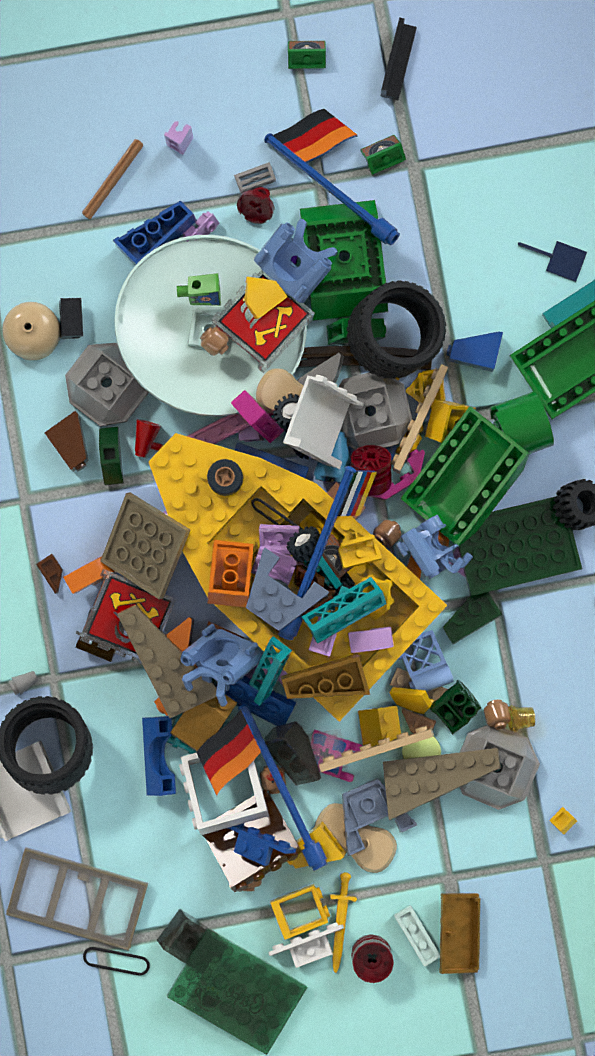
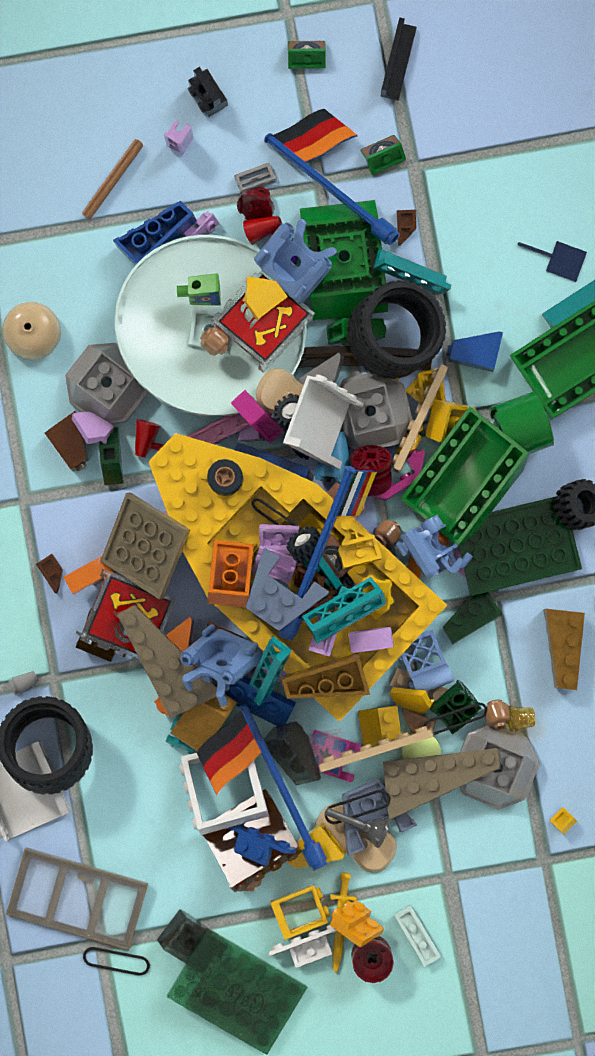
(71, 318): black hinge -> none
(92, 427): none -> lavender slope
(159, 778): blue arch -> none
(213, 97): none -> black brick
(260, 228): none -> red piece
(268, 782): medium nougat head -> none
(355, 923): none -> light orange plate
(356, 798): none -> black piece
(375, 830): none -> dark grey piece
(405, 224): none -> reddish brown tile
(412, 272): none -> teal fence
(455, 711): none -> black piece
(459, 933): pearl gold container -> none
(565, 644): none -> pearl gold wedge

